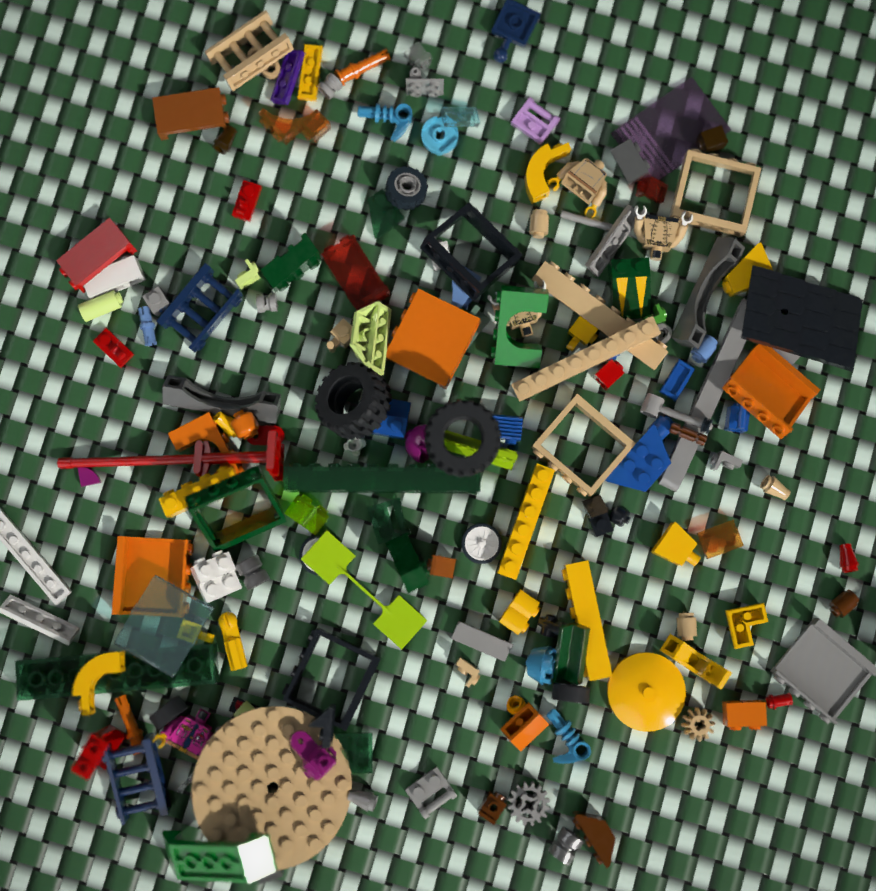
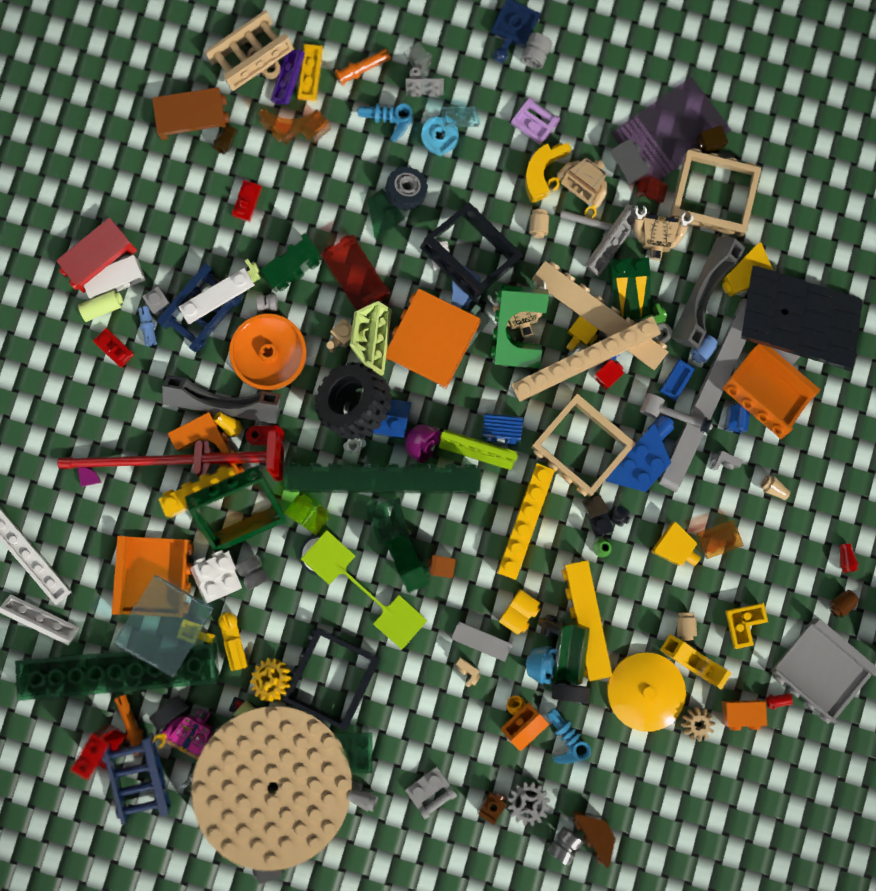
(89, 675): yellow arch -> none
(216, 296): none -> white plate
(220, 860): green slope -> none
(245, 424): orange head -> none
(268, 352): none -> orange dish
(270, 680): none -> yellow gear
(316, 760): magenta piece -> none
(326, 721): black slope -> none
(330, 86): light grey wheel -> none
(457, 411): black tyre -> none
(481, 543): white wheel -> none
(536, 50): none -> light grey wheel
(597, 547): none -> bright green cone
(687, 433): reddish brown axle -> none

